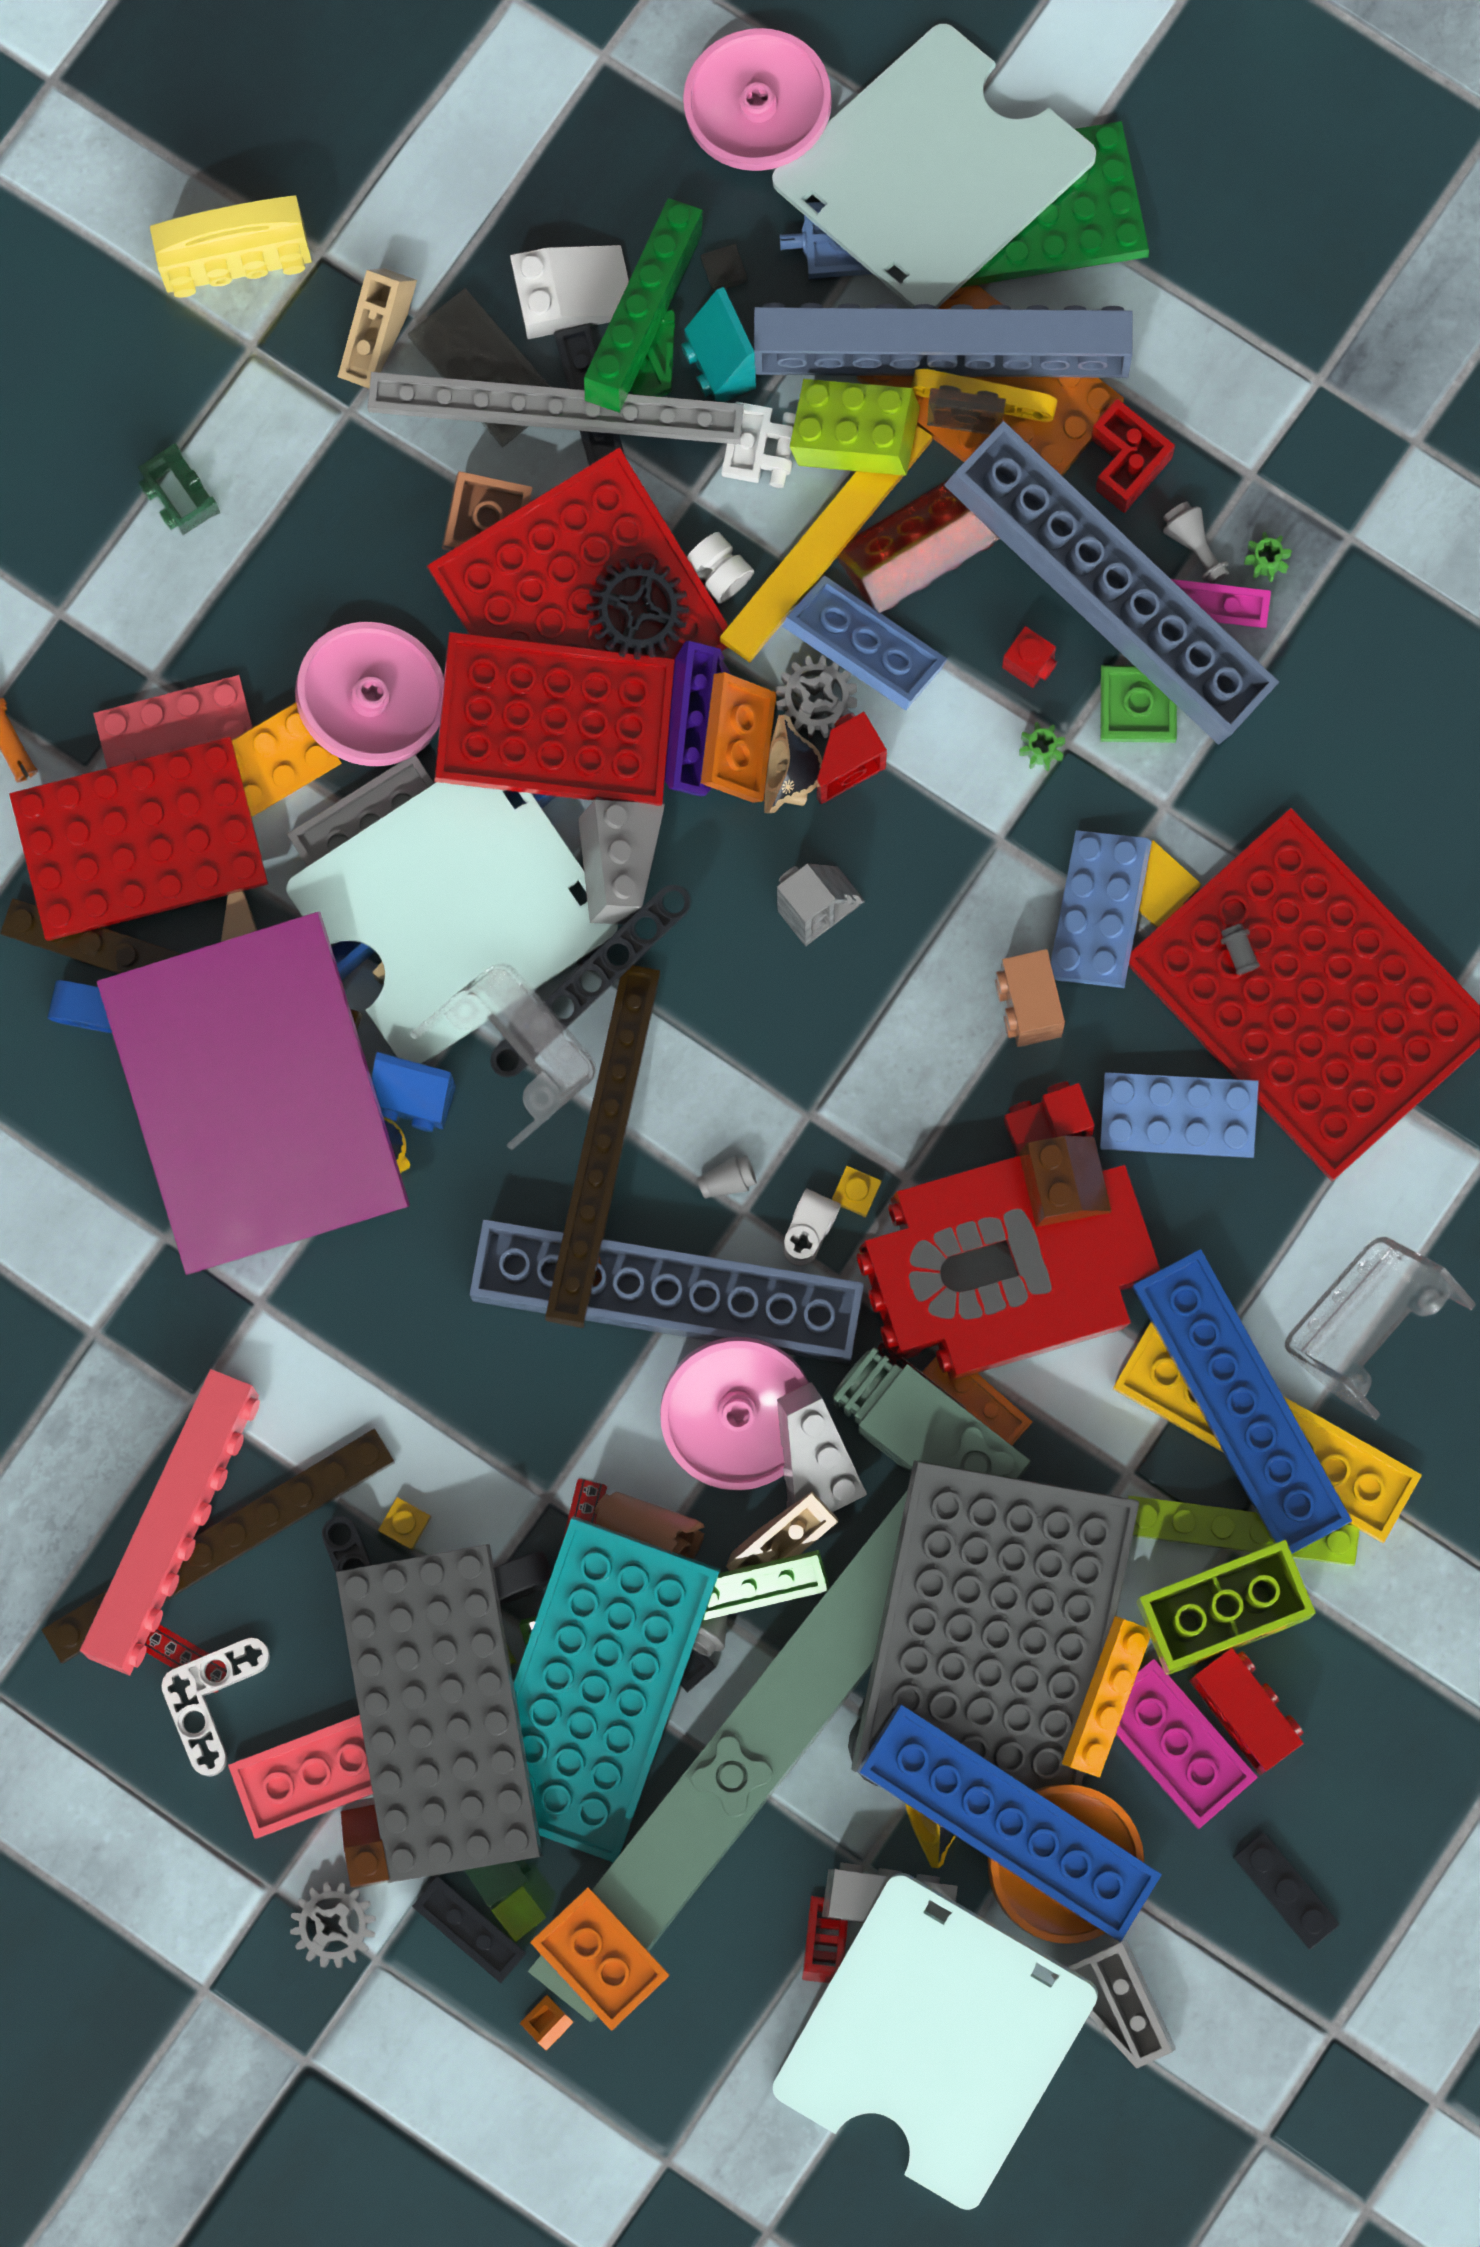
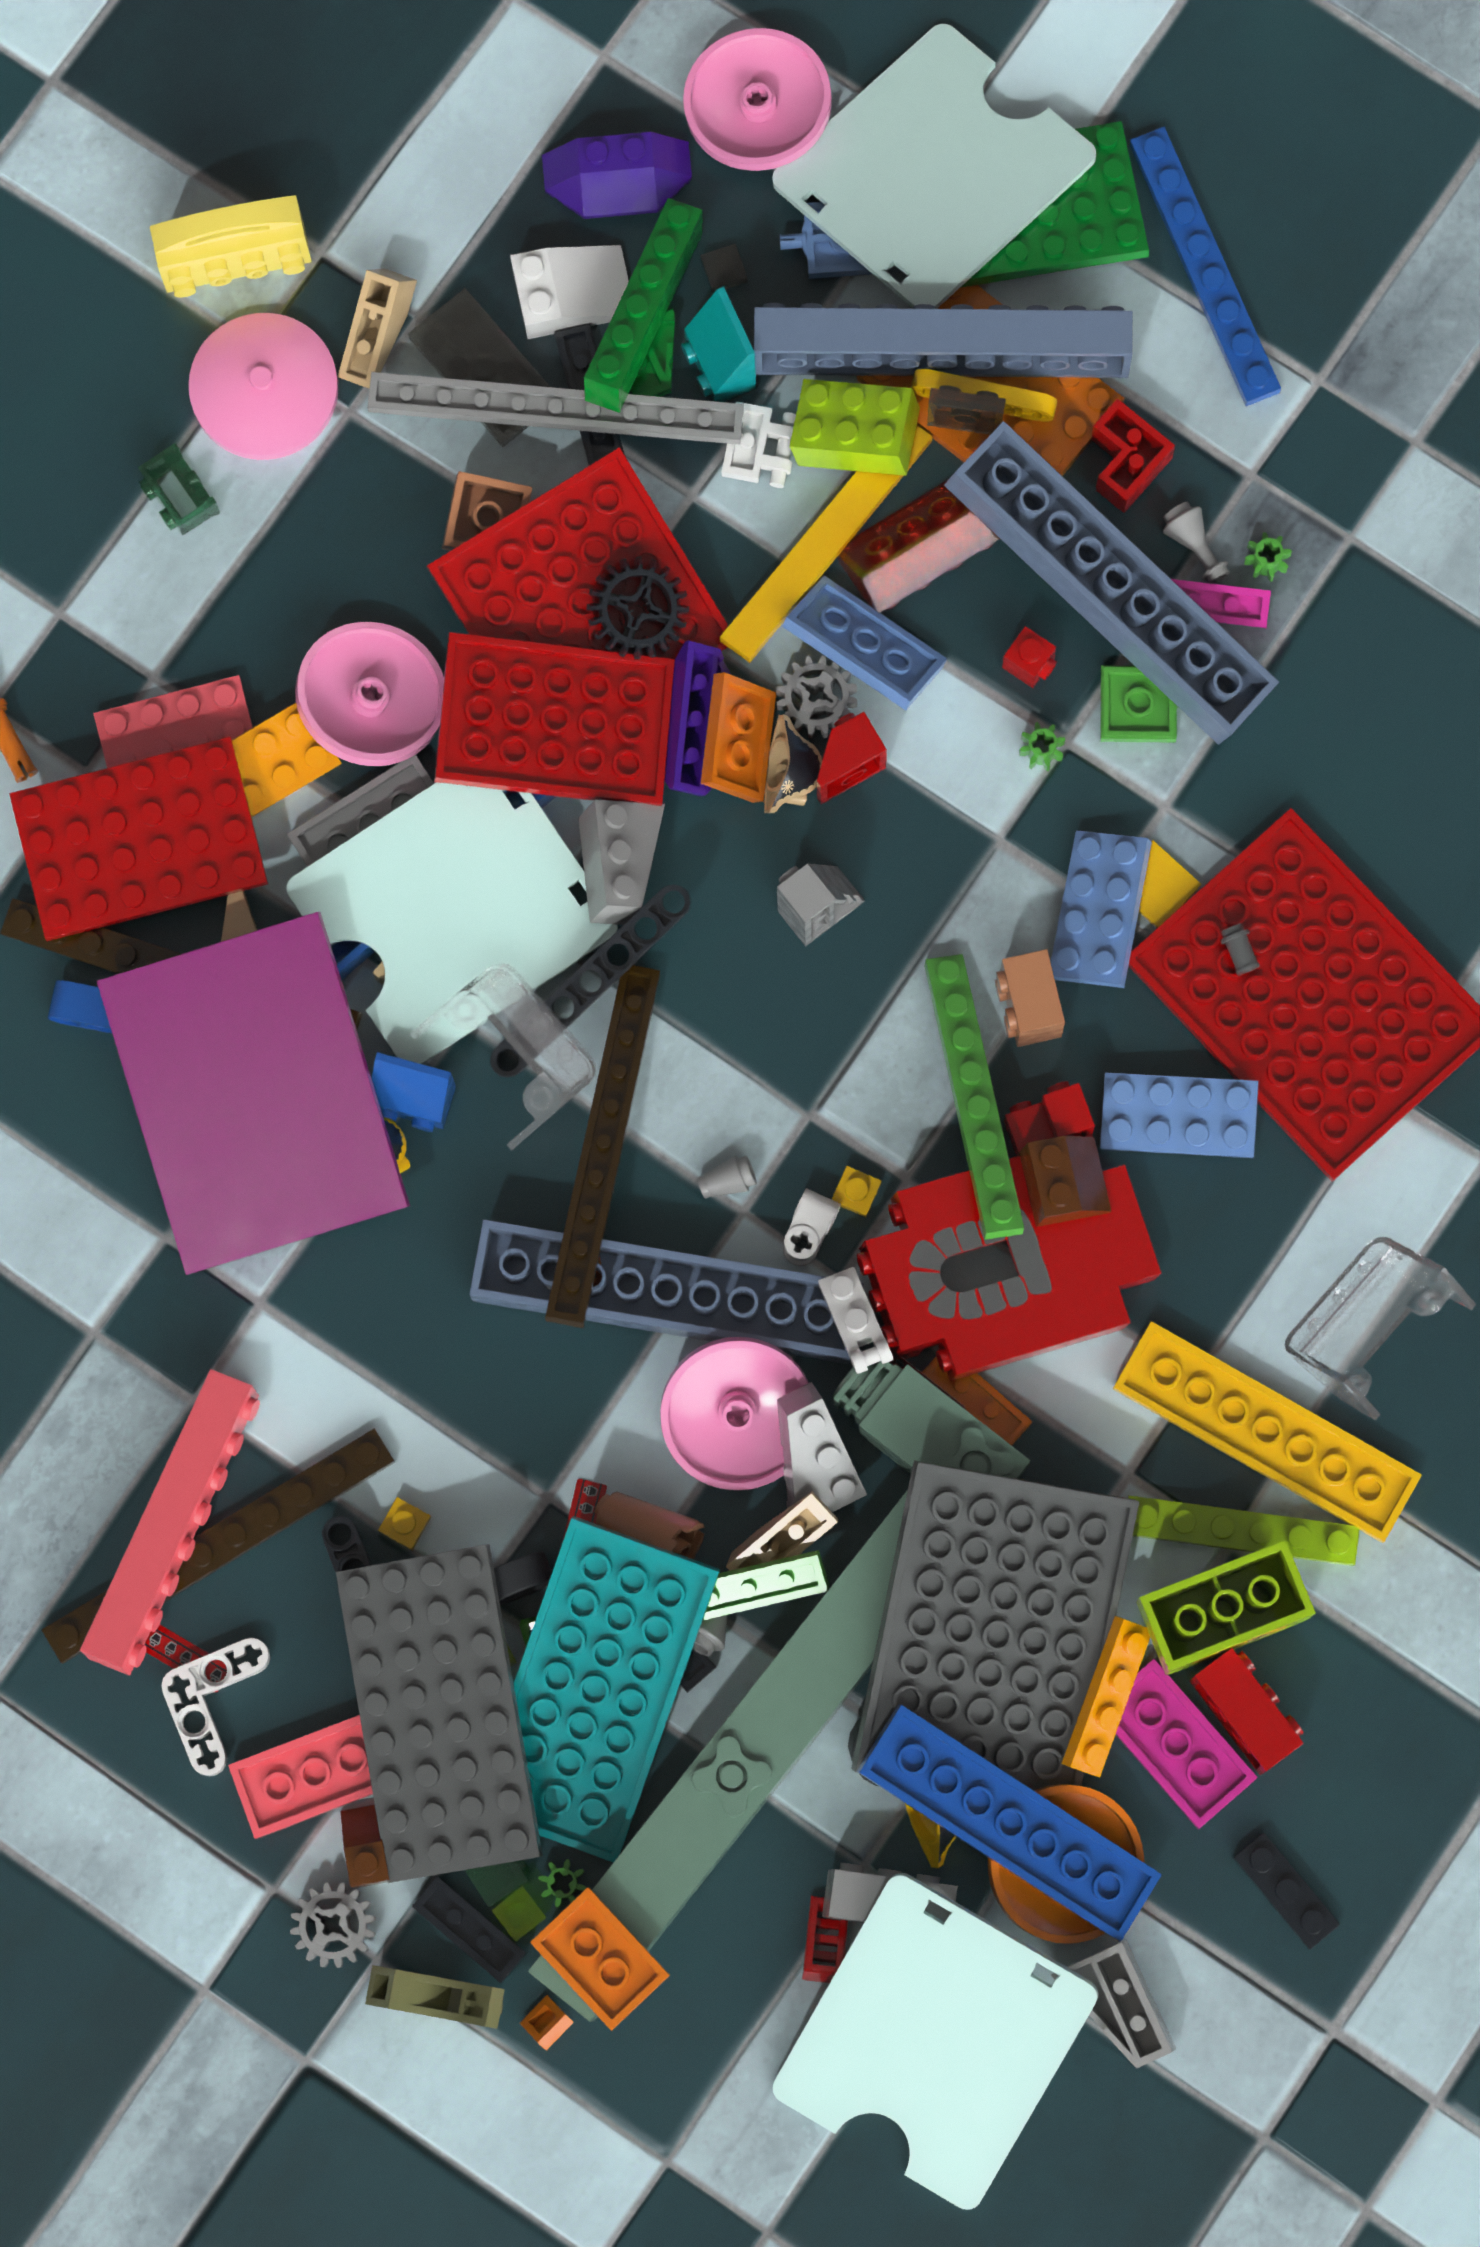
(263, 386): none -> bright pink dish
(435, 1996): none -> olive arch
(551, 1881): none -> bright green gear
(617, 173): none -> dark purple wedge
(719, 568): white wheel -> none
(855, 1319): none -> white plate
(974, 1097): none -> bright green plate
(1205, 266): none -> blue plate
(1241, 1402): blue plate -> none

